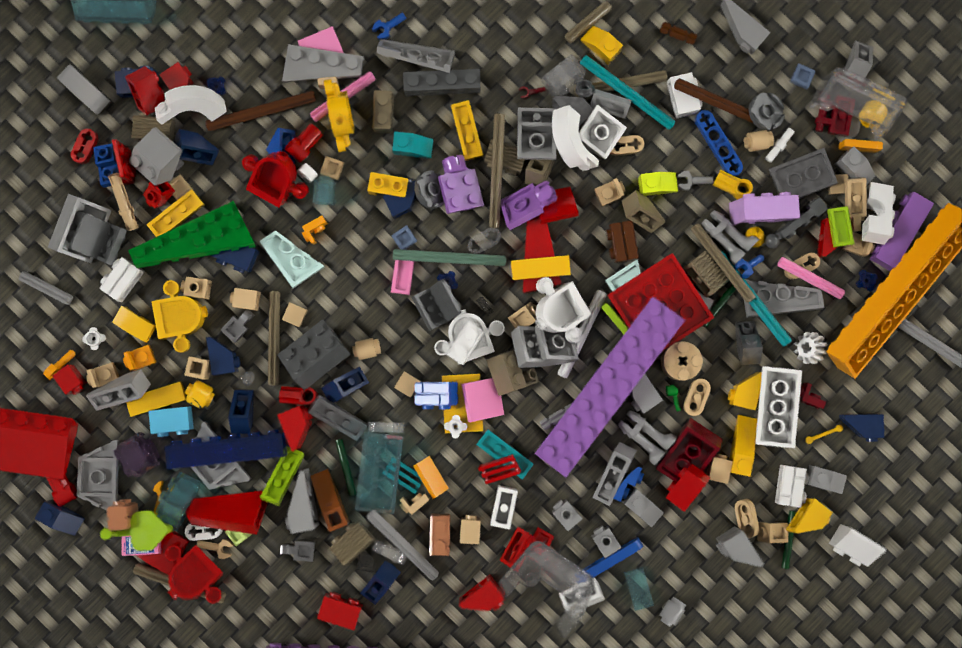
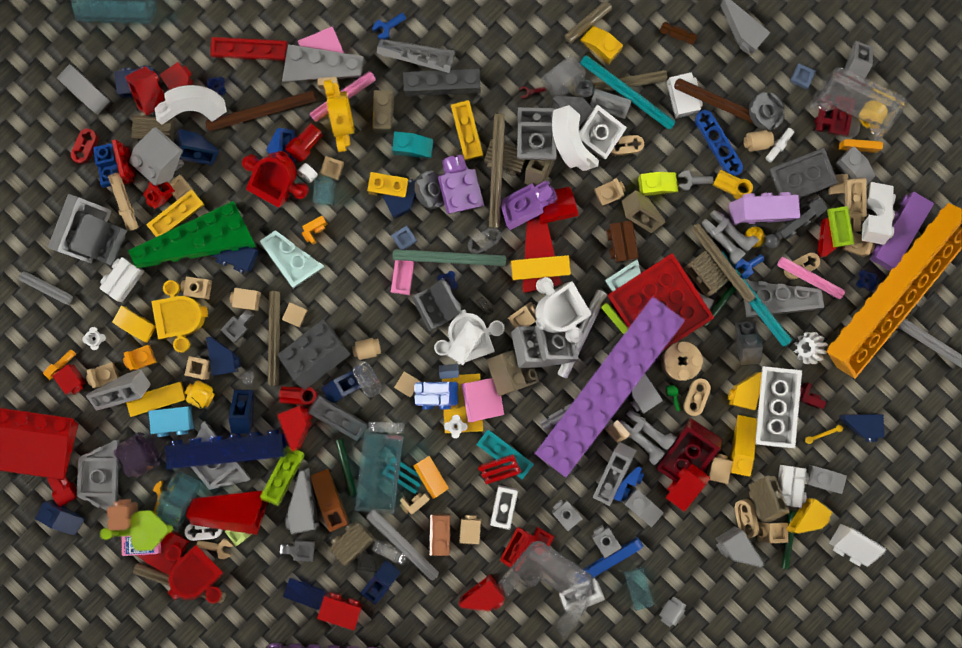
(248, 49): none -> red tile
(304, 593): none -> clear blue tile
(367, 379): none -> clear beam
(448, 371): none -> sand blue tile
(617, 431): none -> tan tile
(768, 499): none -> dark tan brick

